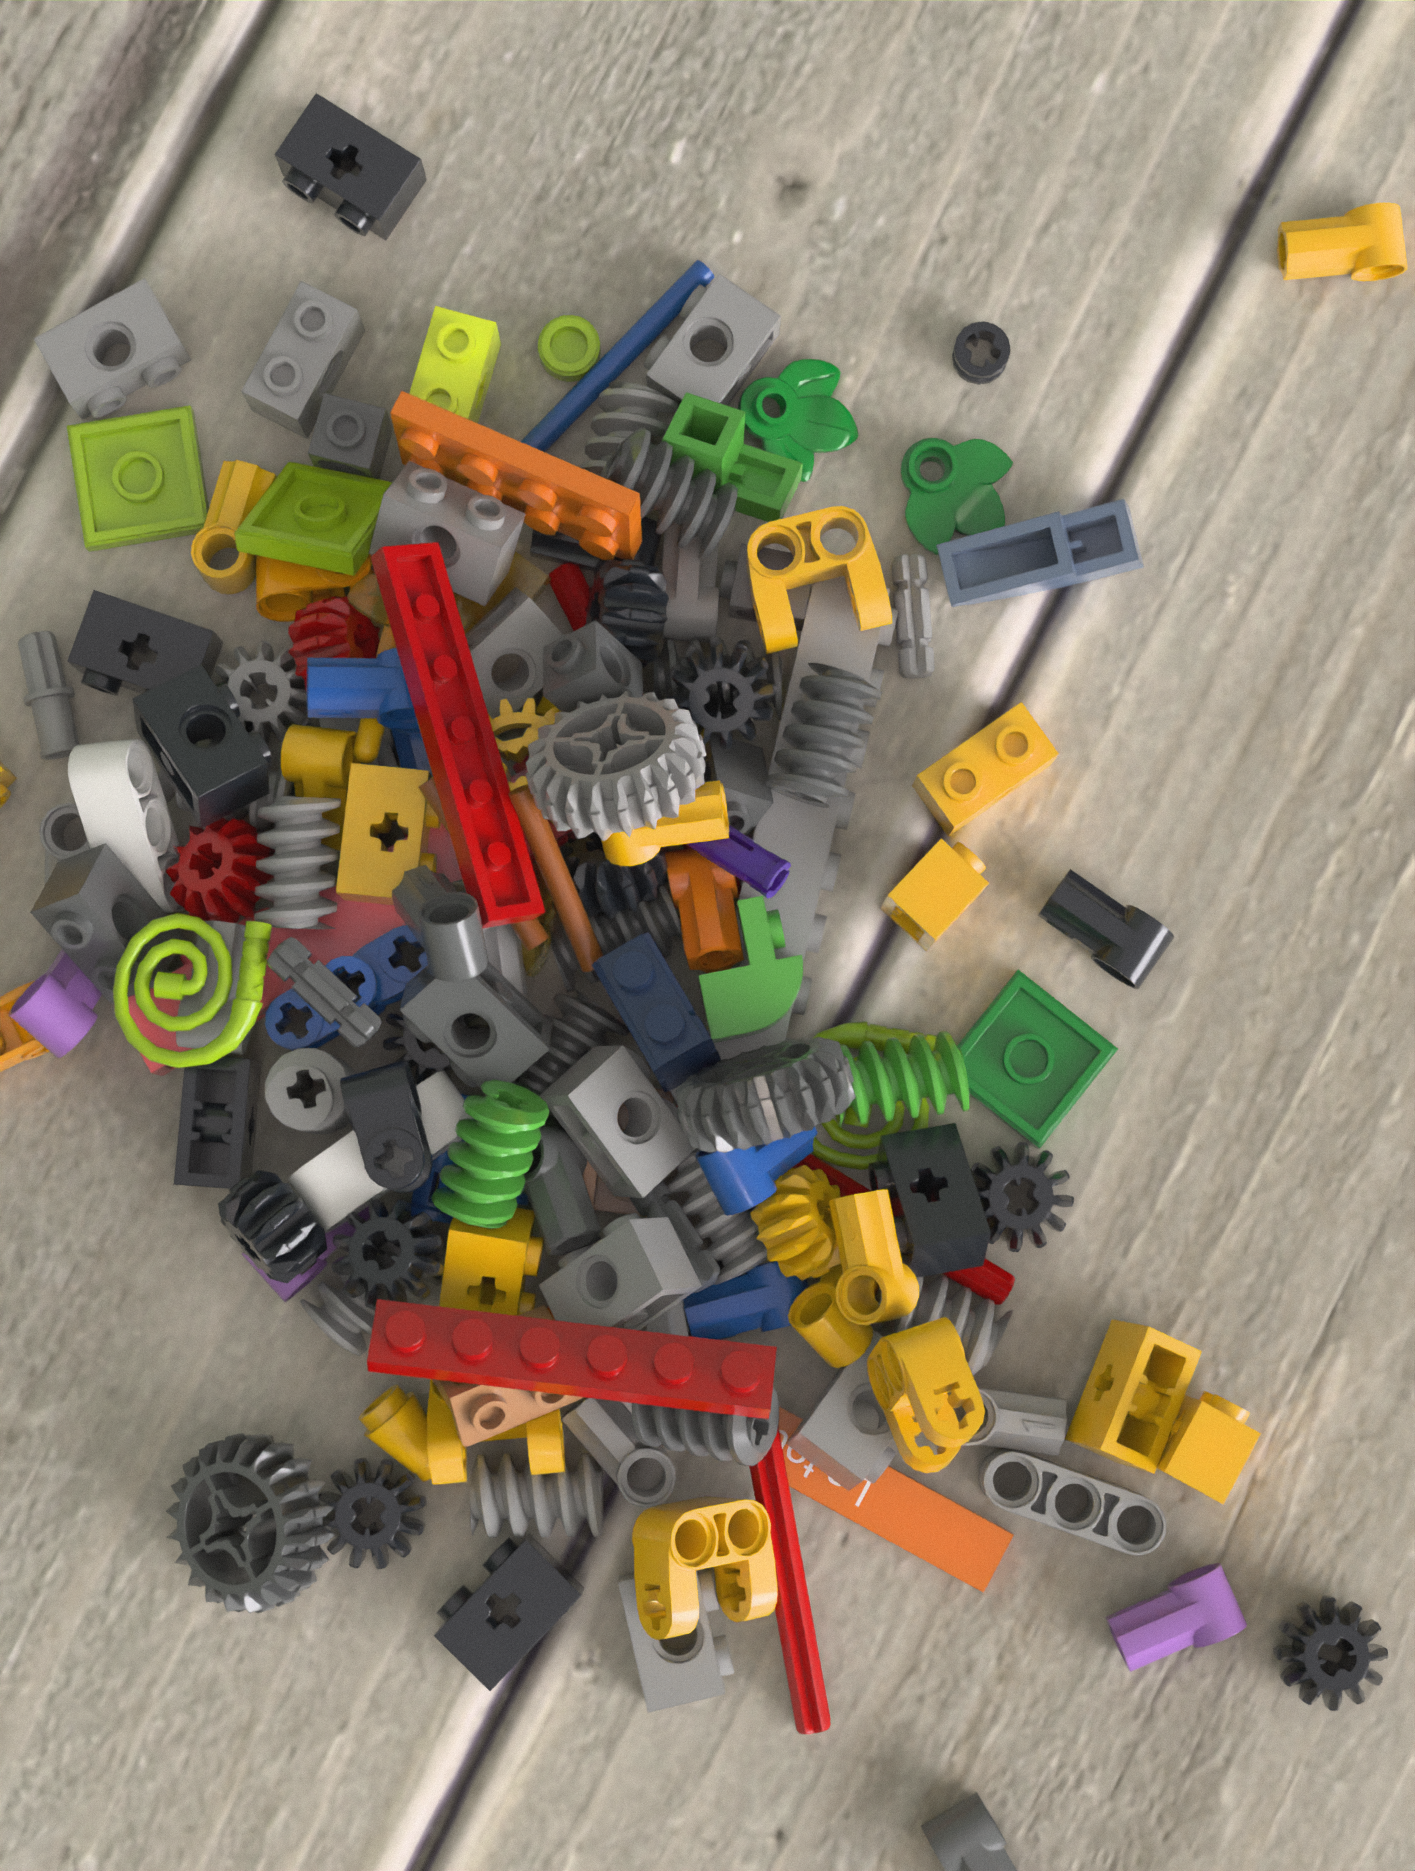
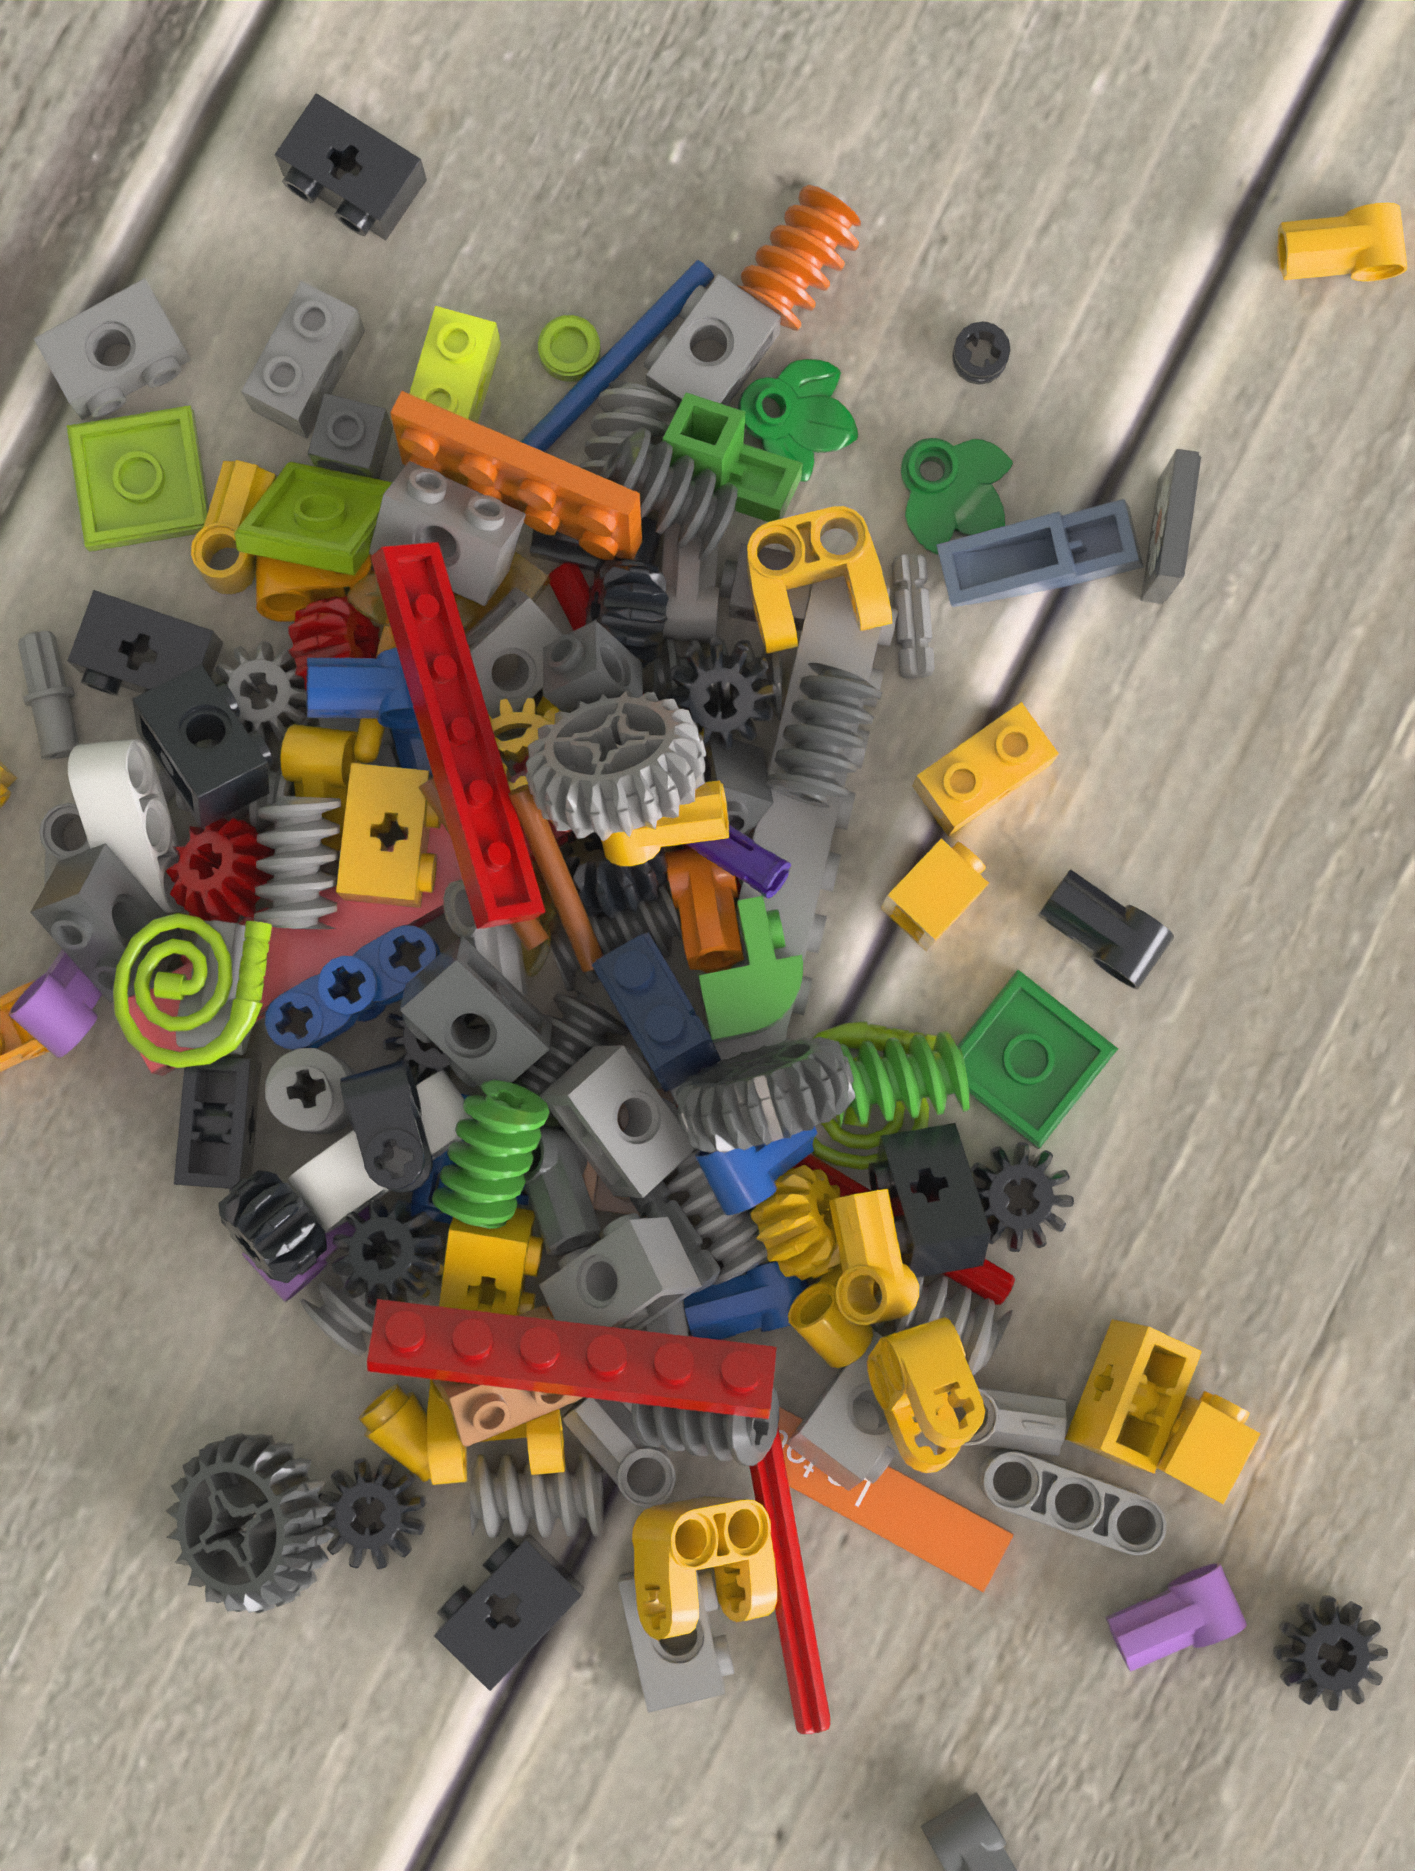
(324, 992): dark grey axle -> none
(443, 923): dark grey piece -> none
(800, 252): none -> orange piece
(1171, 526): none -> dark grey tile

